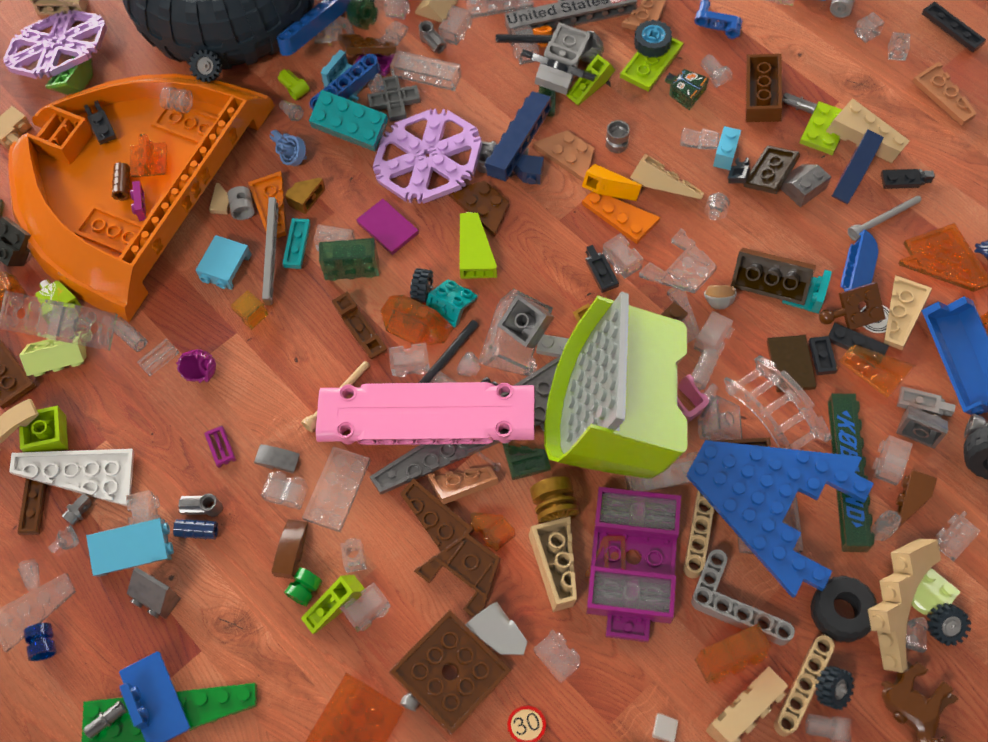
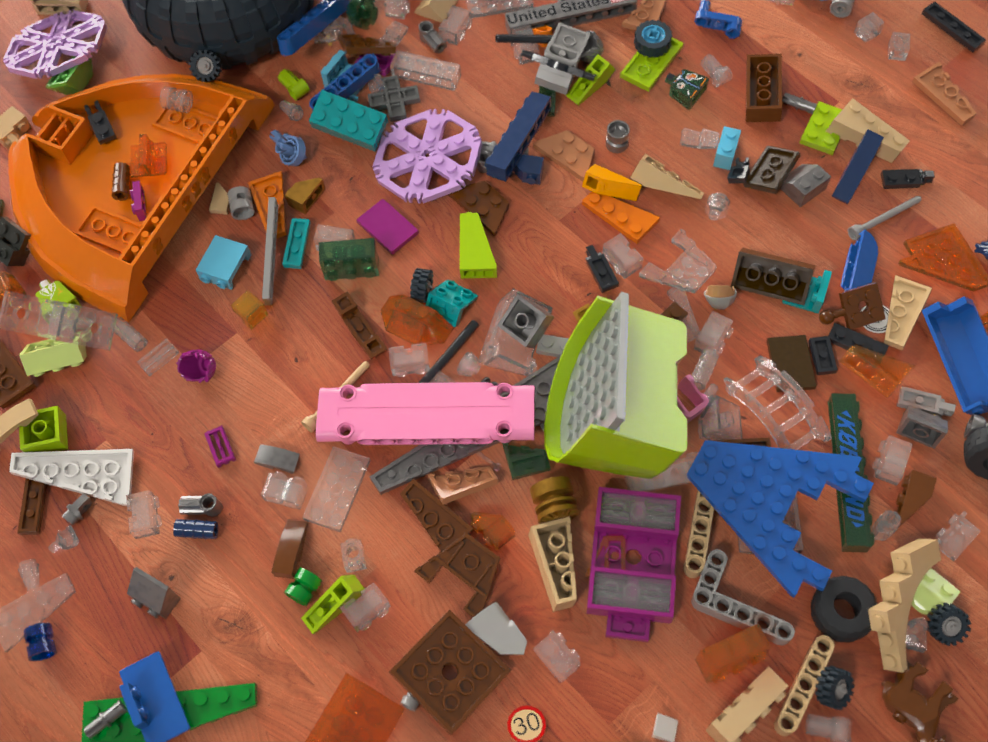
(129, 546): medium azure panel -> none

